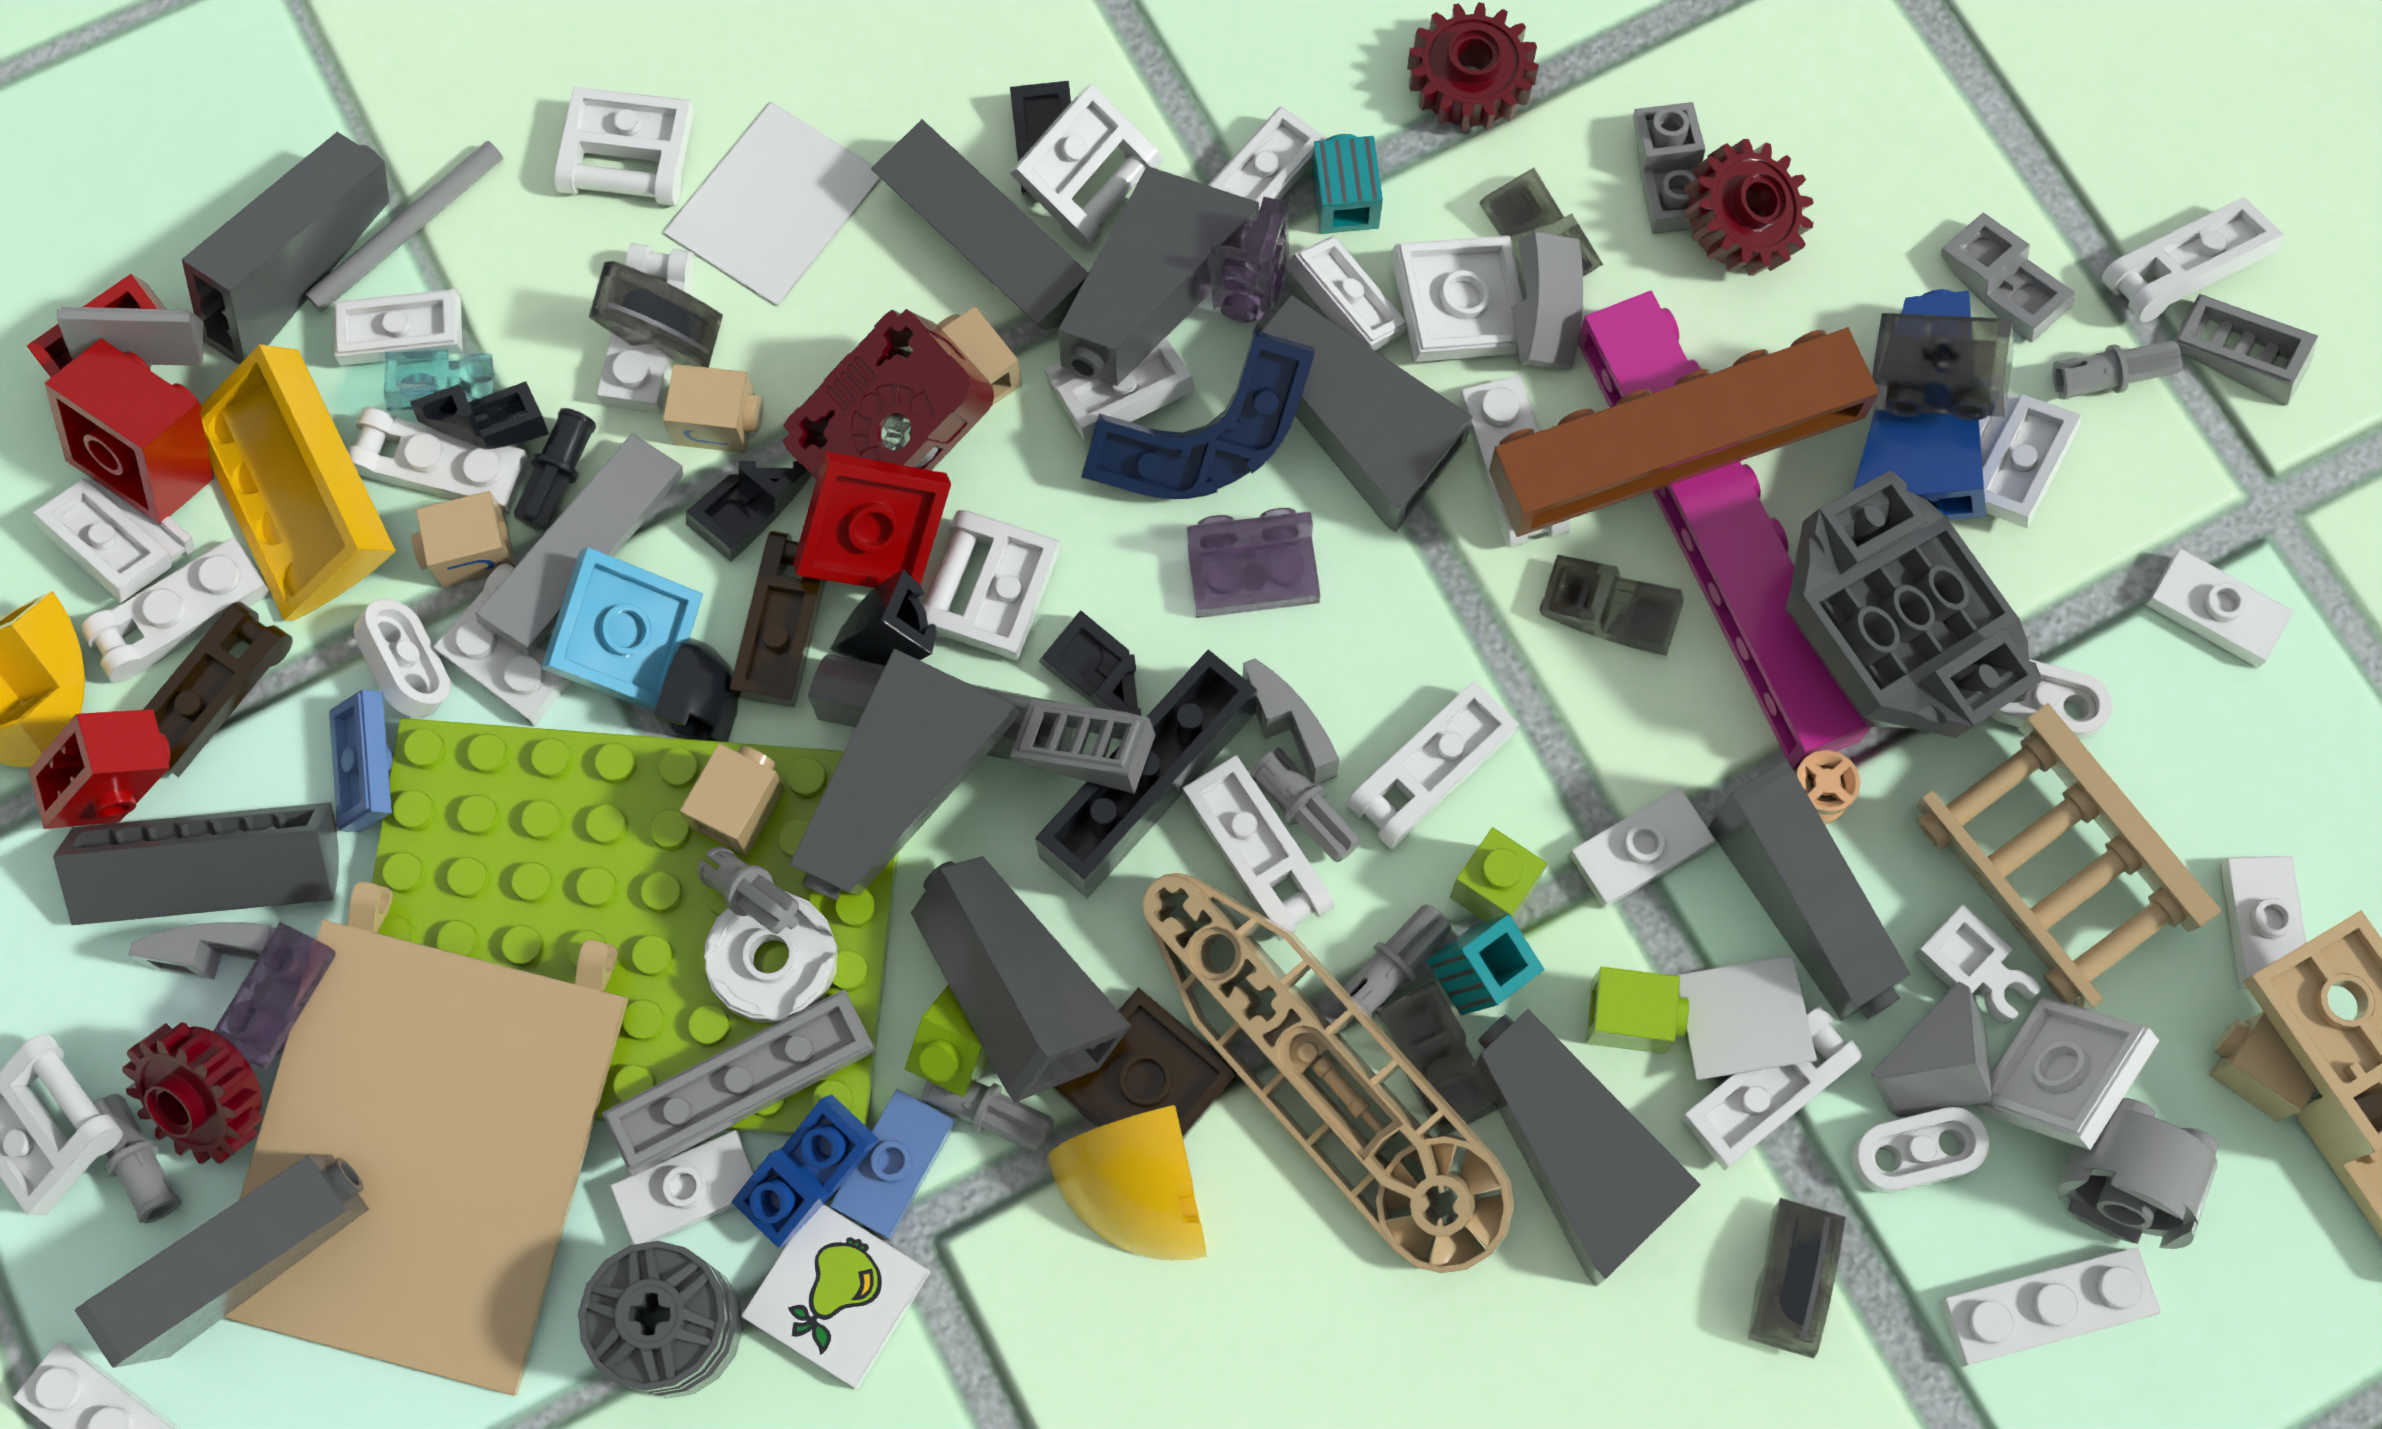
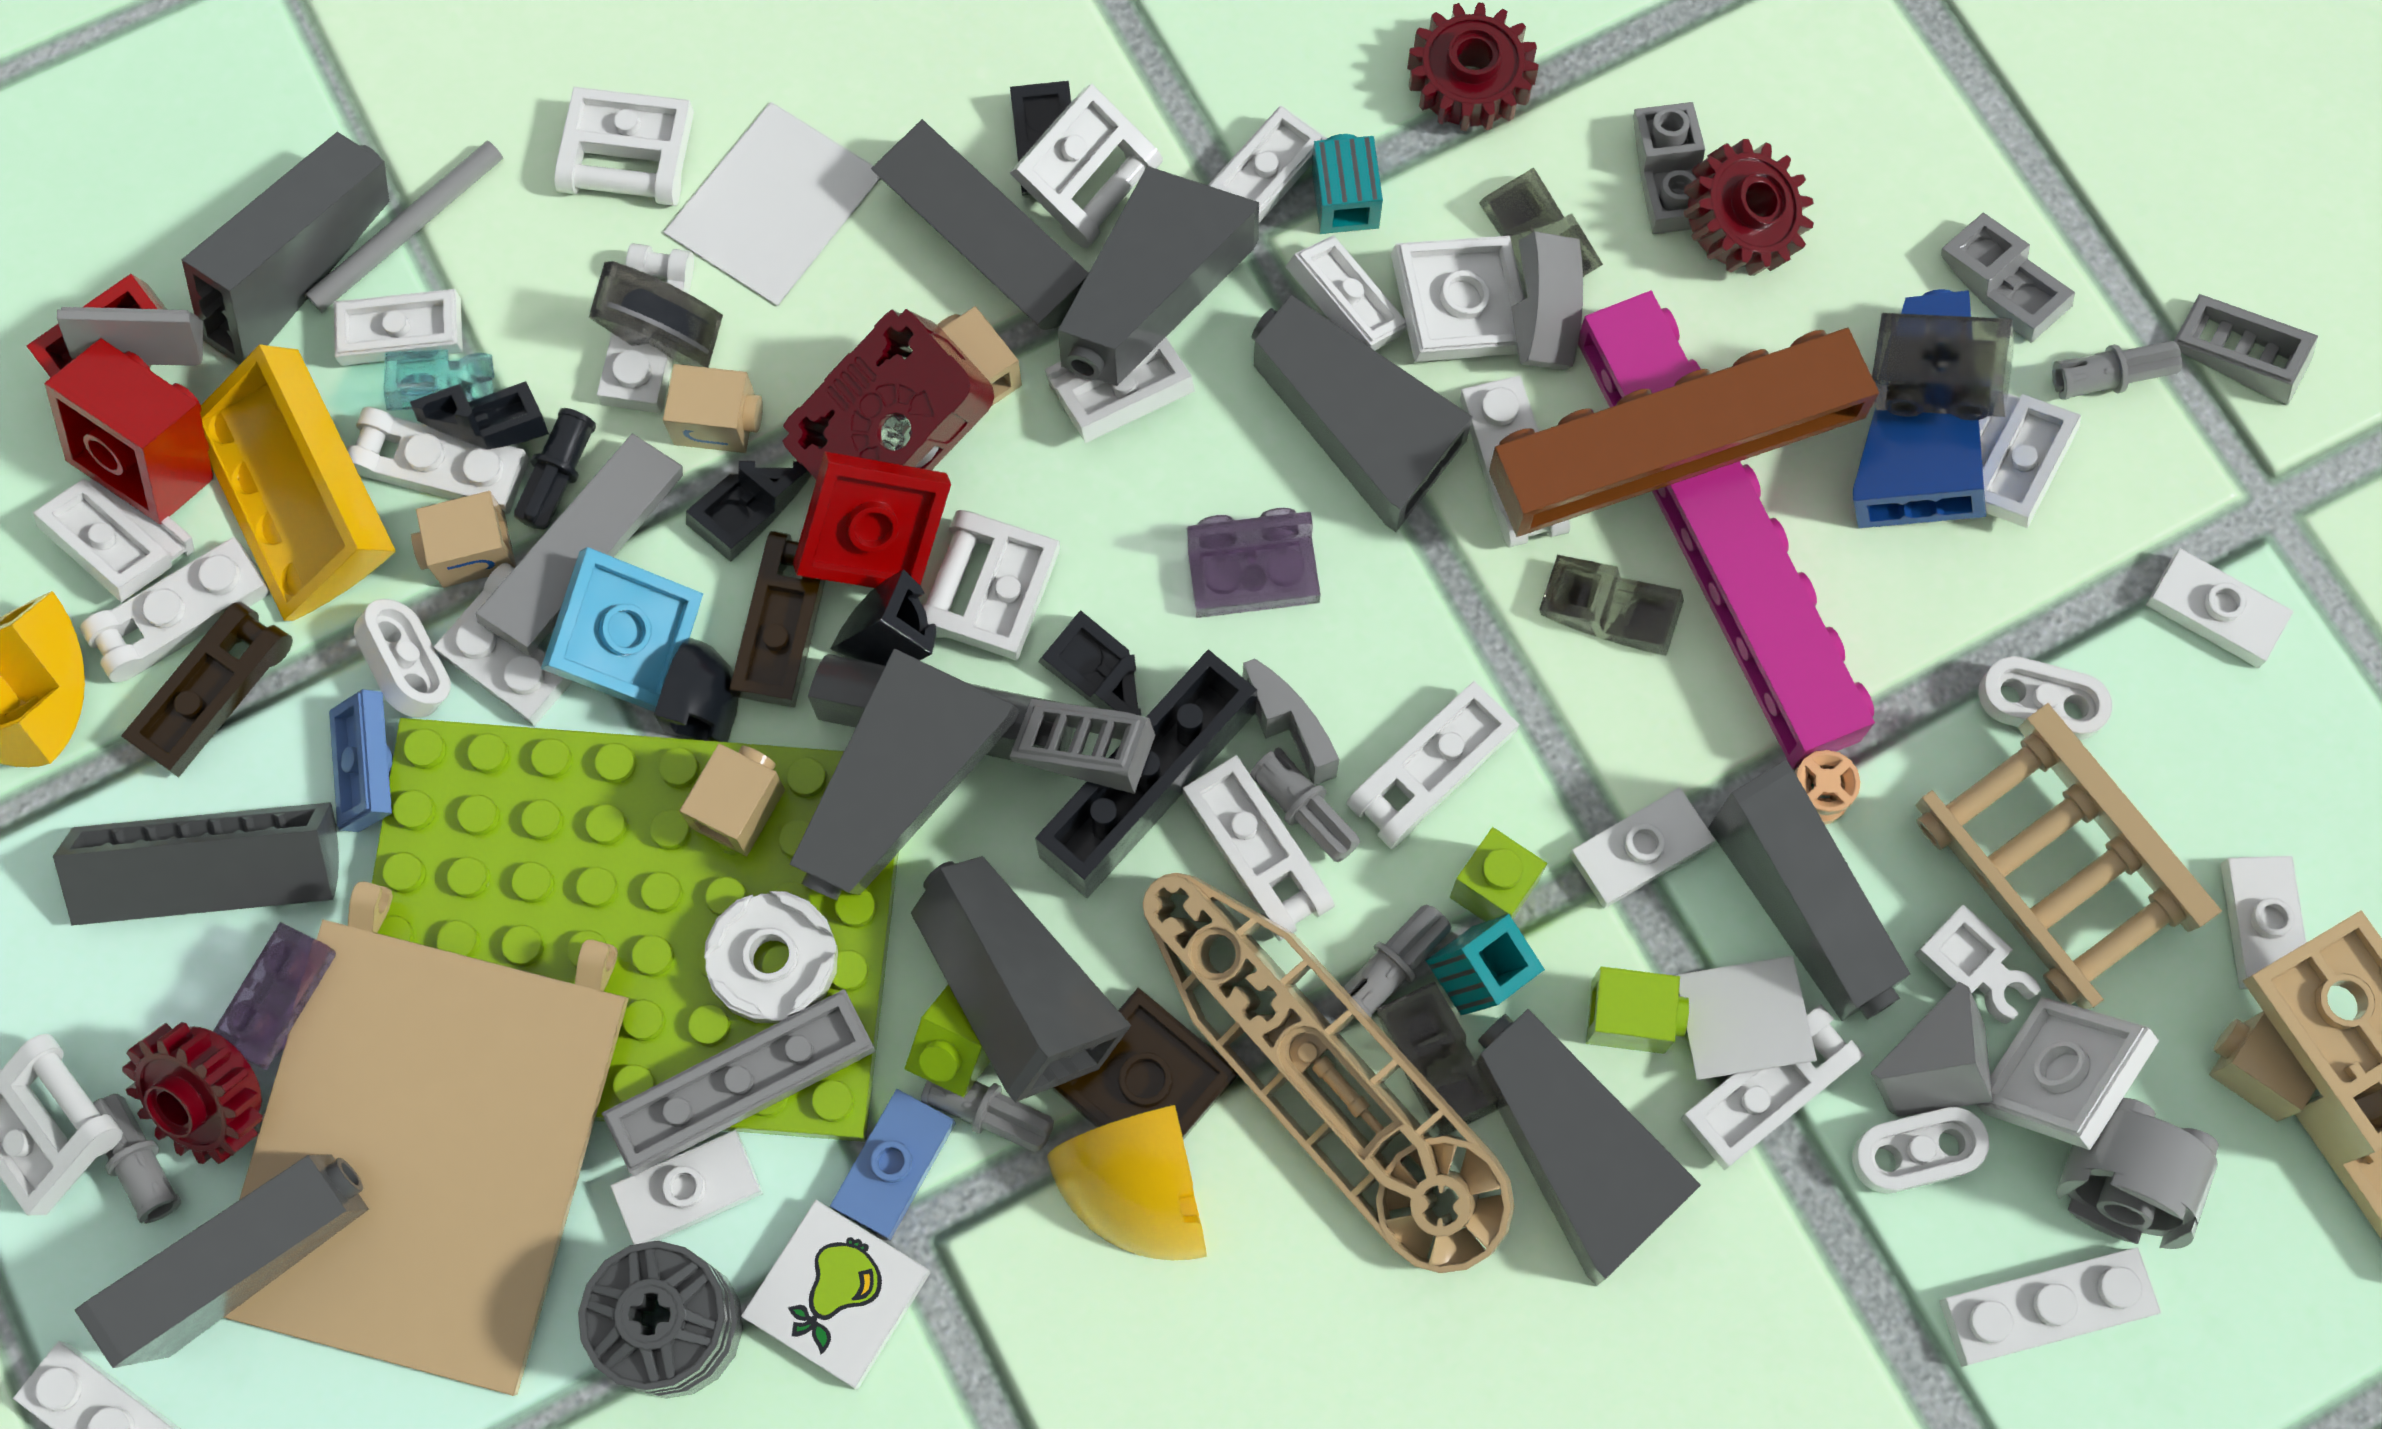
(99, 768): red brick -> none
(198, 947): light grey slope -> none
(749, 890): light grey axle -> none
(805, 1171): blue slope -> none
(1215, 454): dark blue plate -> none
(1251, 278): clear purple bracket -> none
(1796, 1278): clear smoke slope -> none
(1905, 613): dark grey piece -> none
(2192, 258): white plate -> none

